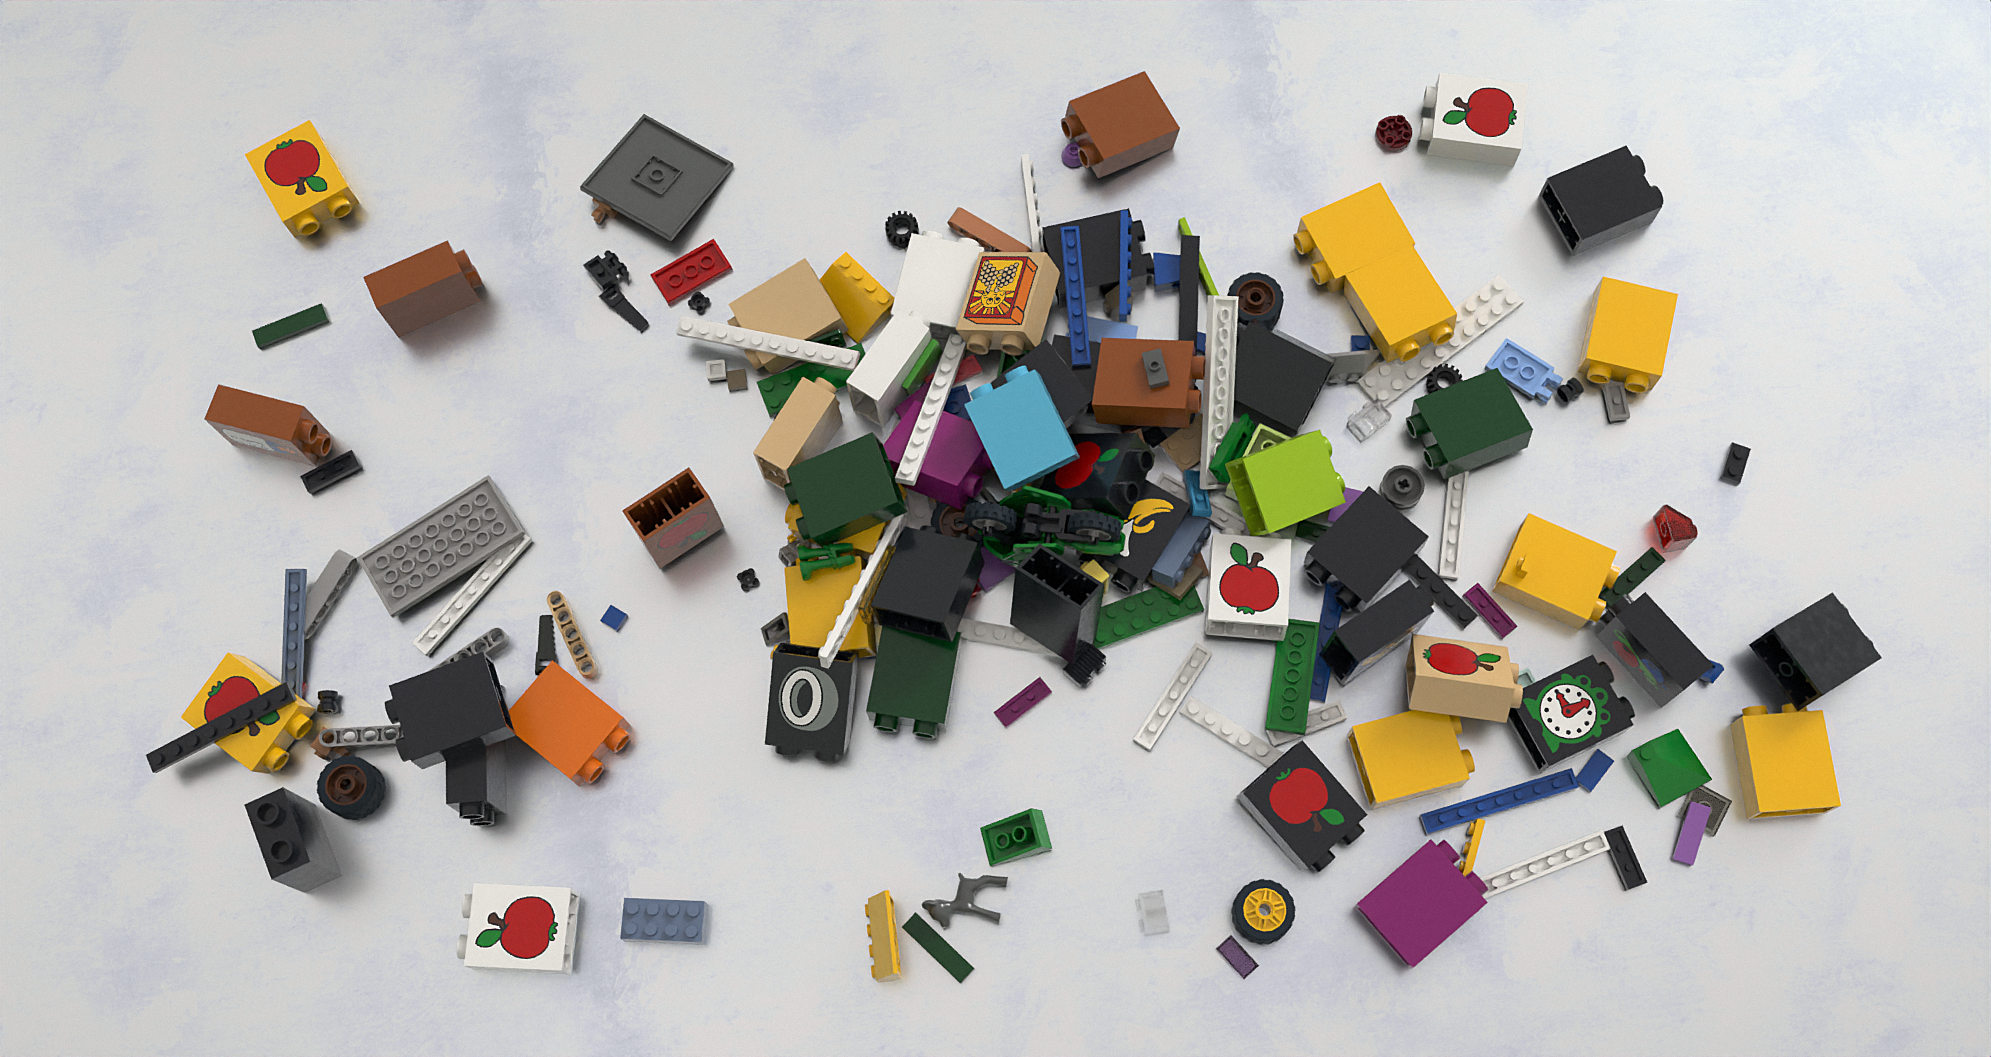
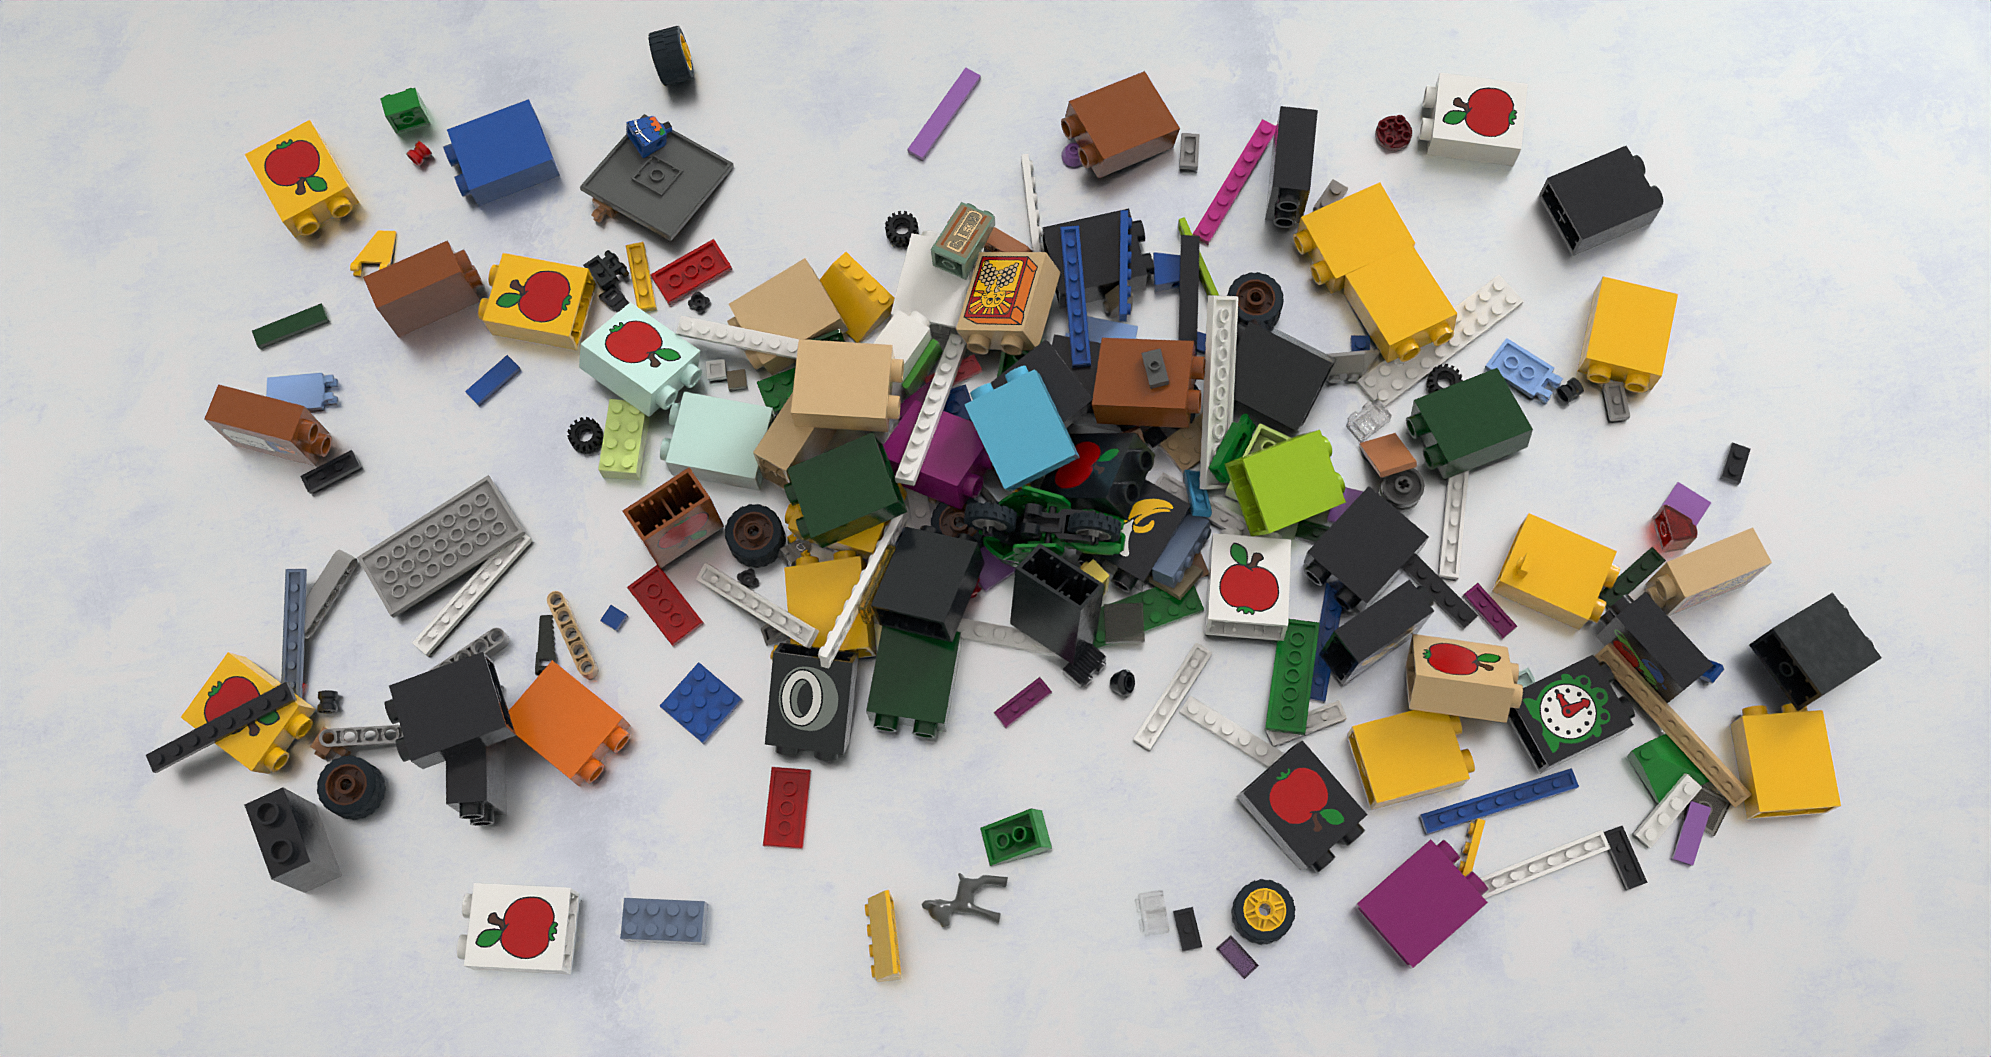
(303, 390): none -> light blue tile
(377, 251): none -> yellow flag
(405, 110): none -> green container
(419, 153): none -> red wheel
(492, 380): none -> blue tile
(500, 153): none -> blue brick
(537, 301): none -> yellow brick
(588, 445): none -> black tyre
(623, 441): none -> yellowish green brick
(640, 360): none -> light aqua brick
(641, 276): none -> yellow tile
(648, 134): none -> blue torso
(665, 605): none -> red tile
(671, 55): none -> black wheel
(701, 703): none -> blue plate
(716, 439): none -> light aqua brick
(755, 535): none -> wheel
(757, 605): none -> white plate
(787, 808): none -> red tile
(834, 559): green piece -> none
(845, 385): none -> tan brick
(938, 948): dark green tile -> none
(944, 113): none -> medium lavender tile
(962, 240): none -> slope
(1123, 682): none -> black cone
(1124, 623): none -> clear smoke tile
(1187, 929): none -> black plate
(1189, 151): none -> light grey plate
(1235, 182): none -> dark pink plate
(1291, 165): none -> black brick
(1333, 193): none -> light grey plate
(1388, 455): none -> nougat tile
(1594, 770): blue tile -> none
(1667, 810): none -> white plate
(1674, 726): none -> tan plate
(1687, 502): none -> medium lavender tile
(1708, 572): none -> tan brick

